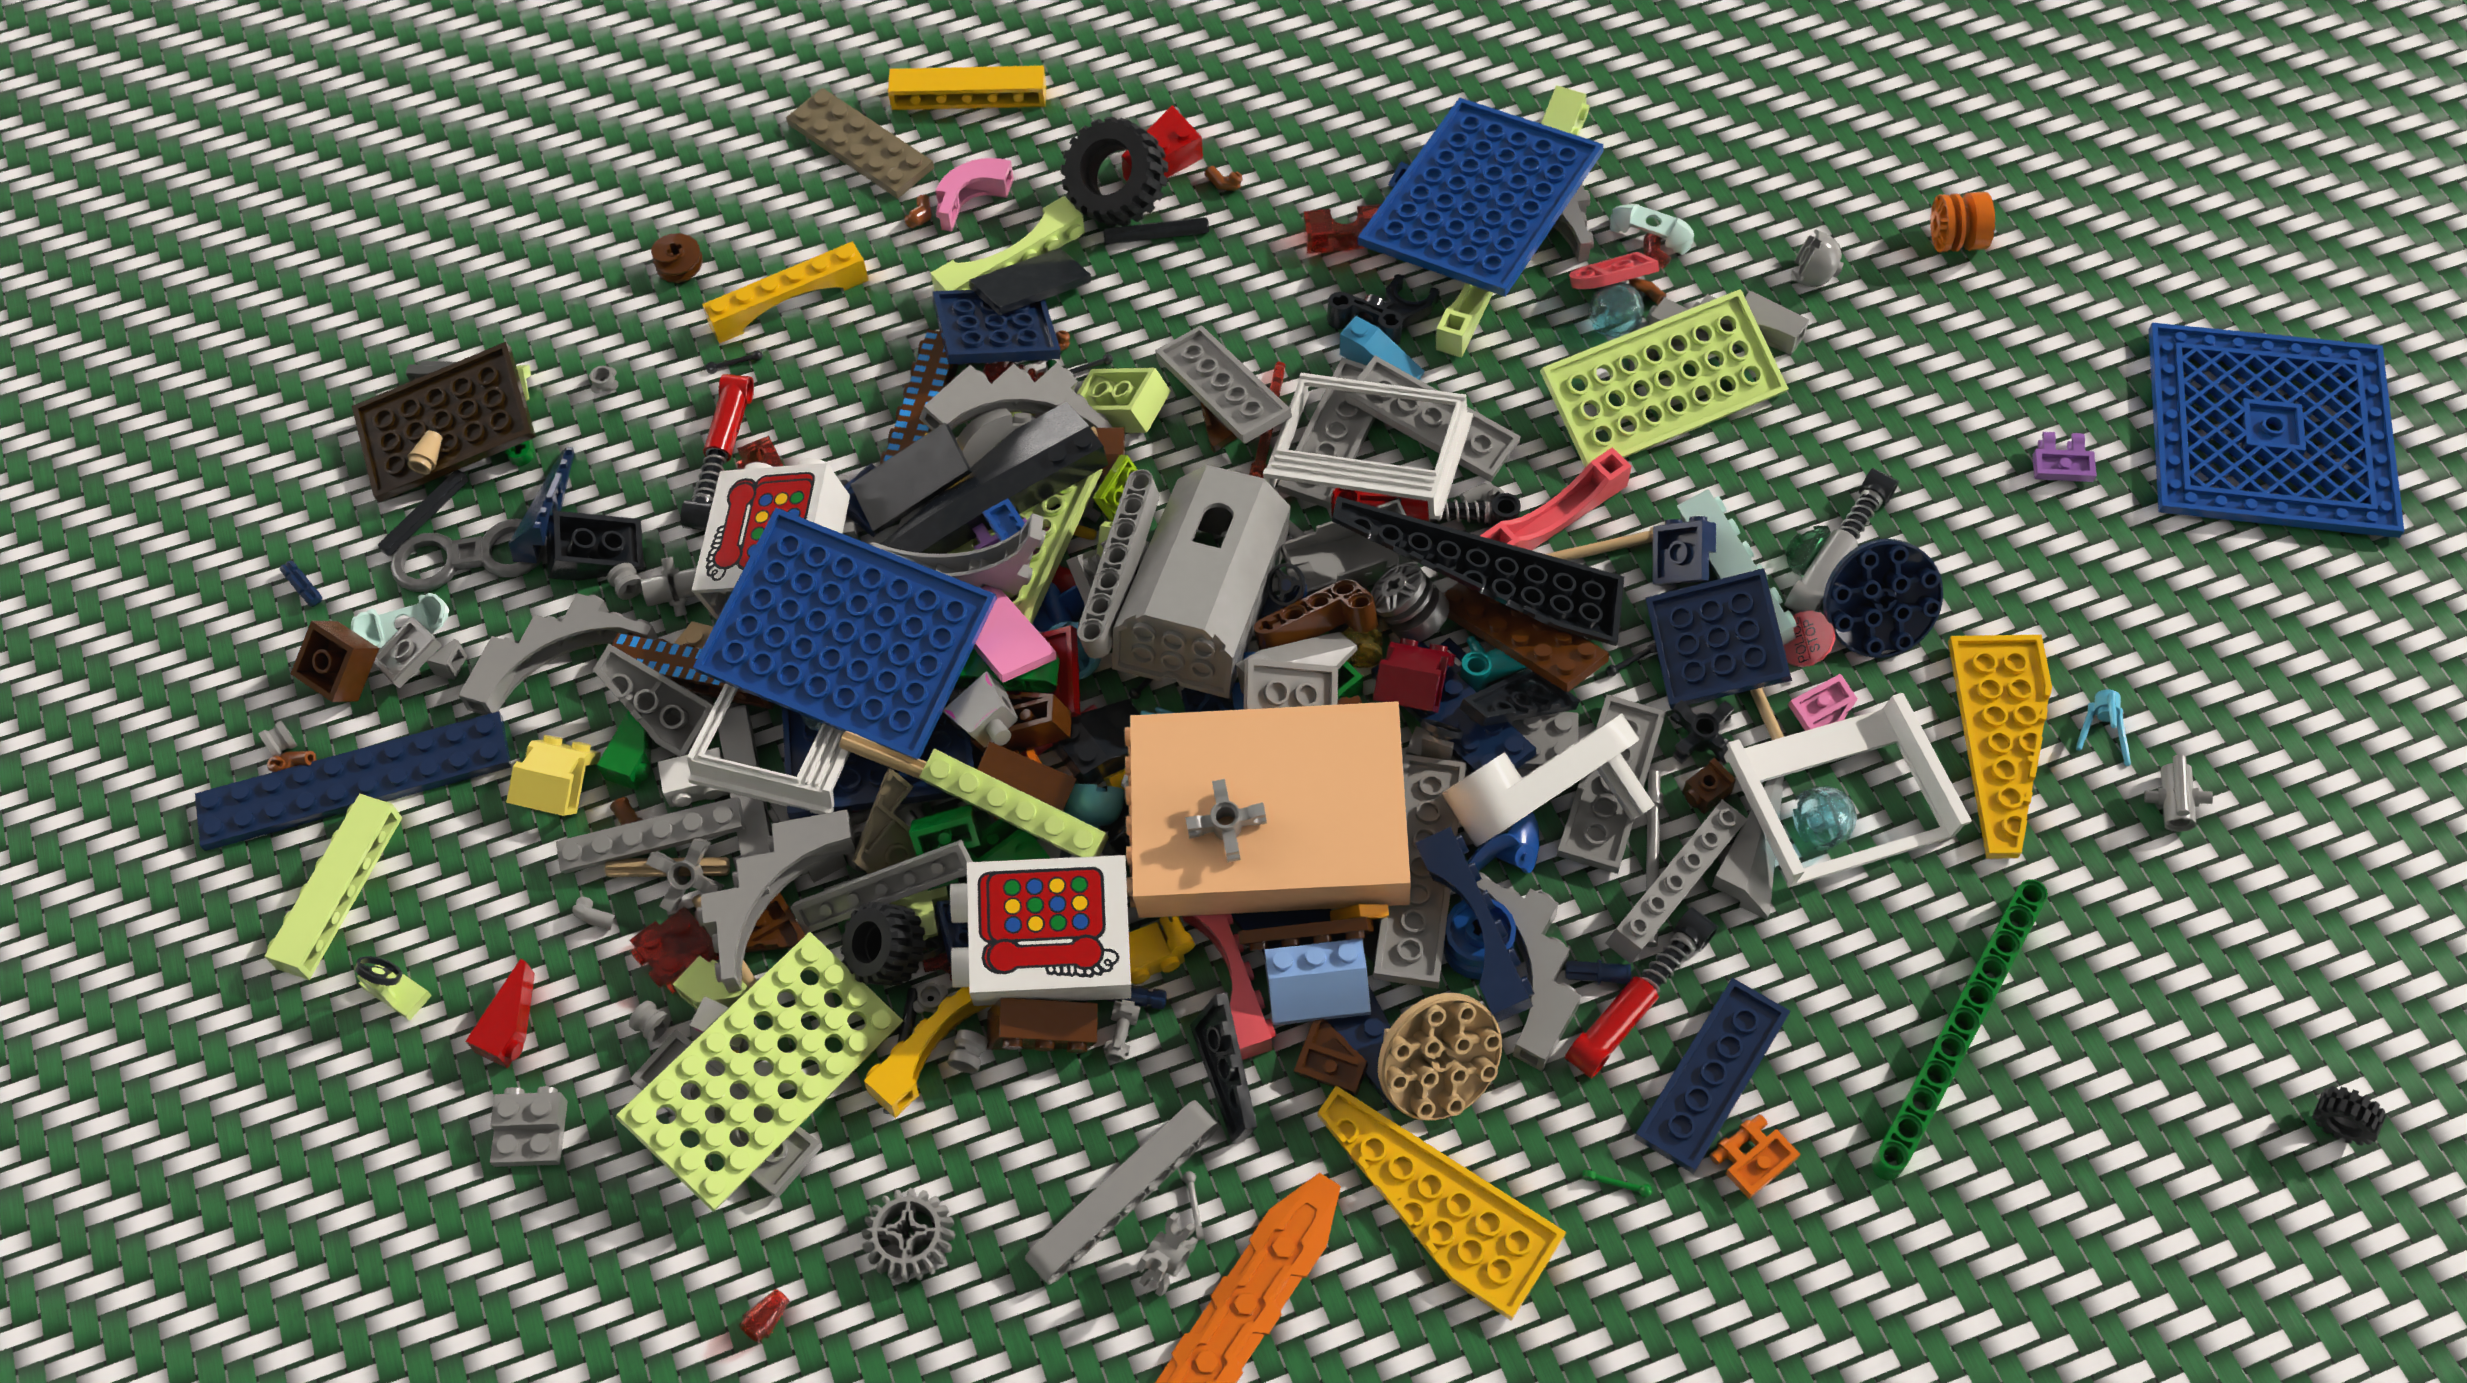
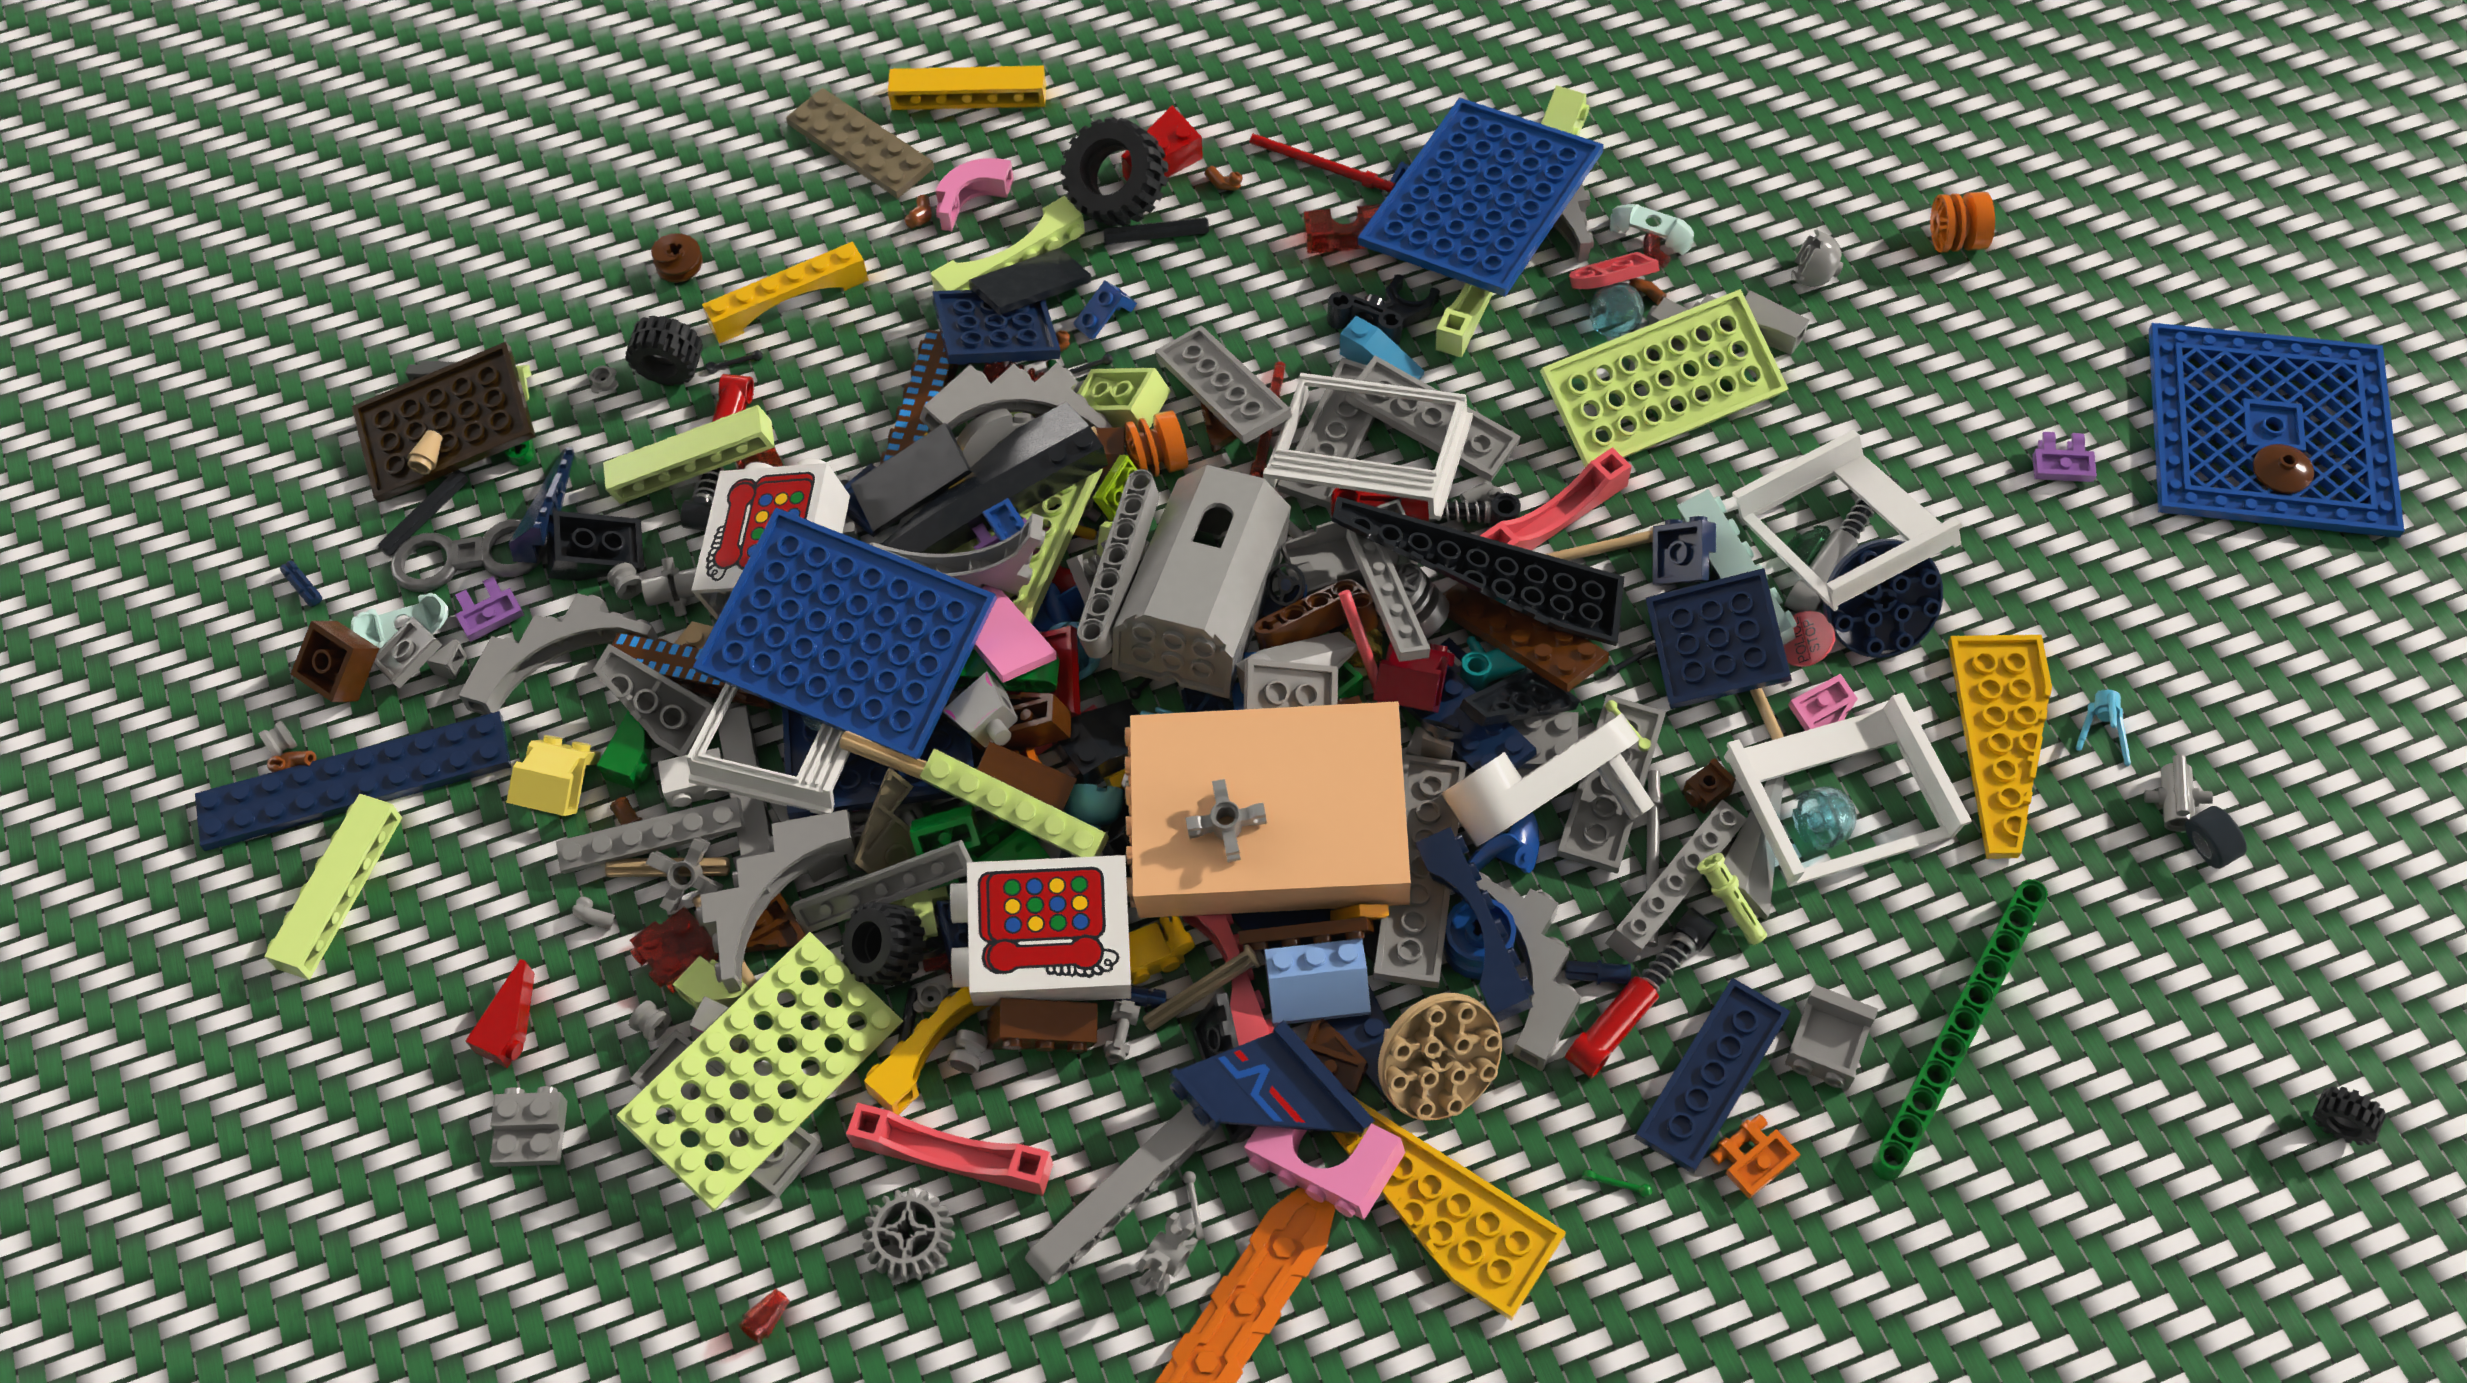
(391, 986): yellowish green piece -> none
(488, 614): none -> medium lavender plate
(664, 350): none -> black tyre
(688, 454): none -> yellowish green brick
(997, 1163): none -> coral arch
(1101, 308): none -> blue bracket
(1156, 445): none -> orange wheel
(1201, 988): none -> dark tan axle
(1269, 1085): none -> dark blue piece
(1349, 1186): none -> bright pink arch
(1359, 636): none -> coral bar
(1368, 178): none -> red bar
(1389, 598): none -> light grey plate
(1644, 743): none -> yellowish green hinge
(1704, 721): black pin -> none
(1726, 887): none -> yellowish green pin
(1830, 1037): none -> light grey panel
(1846, 461): none -> white piece
(2216, 837): none -> black wheel
(2283, 468): none -> reddish brown dish

